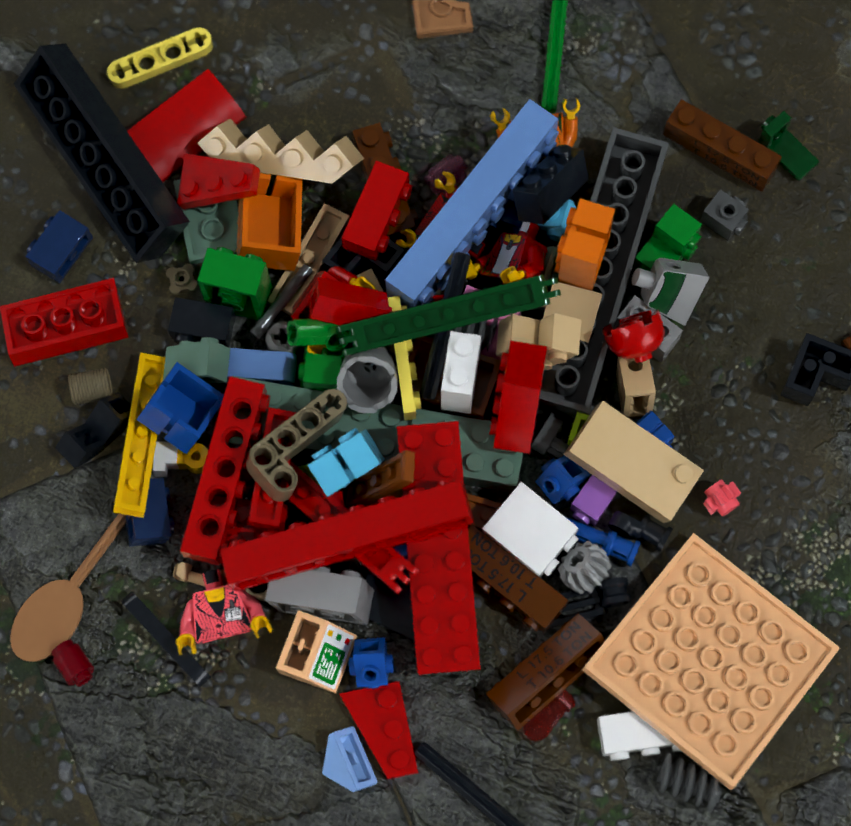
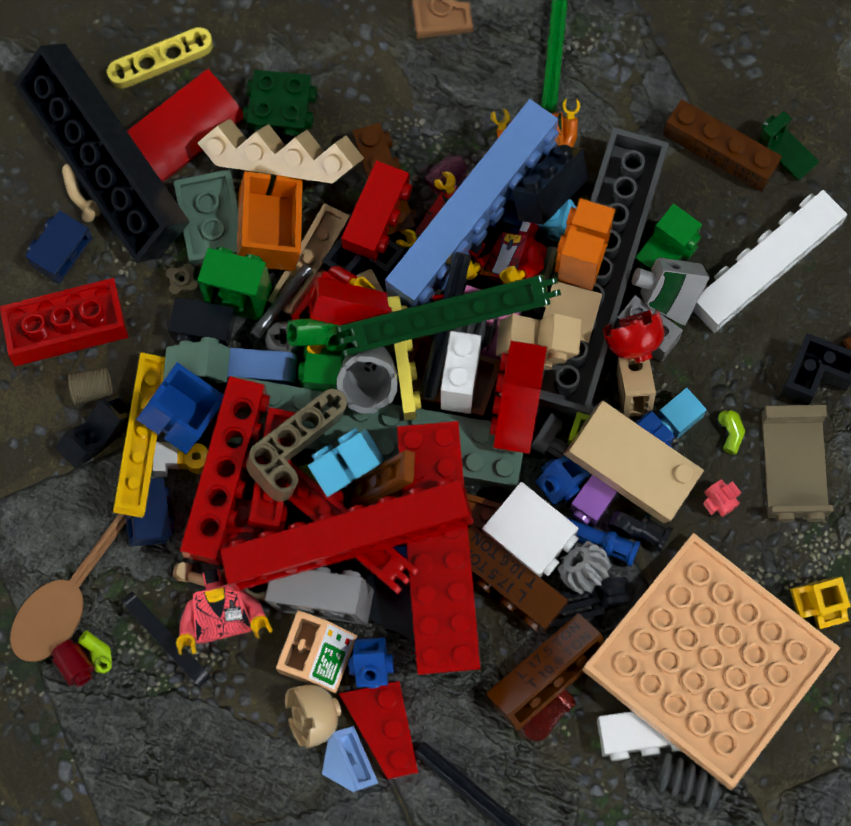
(88, 208): none -> tan piece
(99, 652): none -> lime arm
(215, 181): red wing -> none
(281, 102): none -> dark green brick
(313, 714): none -> tan cylinder
(682, 413): none -> medium azure brick
(725, 215): dark grey brick -> none
(735, 429): none -> lime arm
(769, 259): none -> white brick
(795, 462): none -> dark tan panel
(823, 600): none -> yellow brick

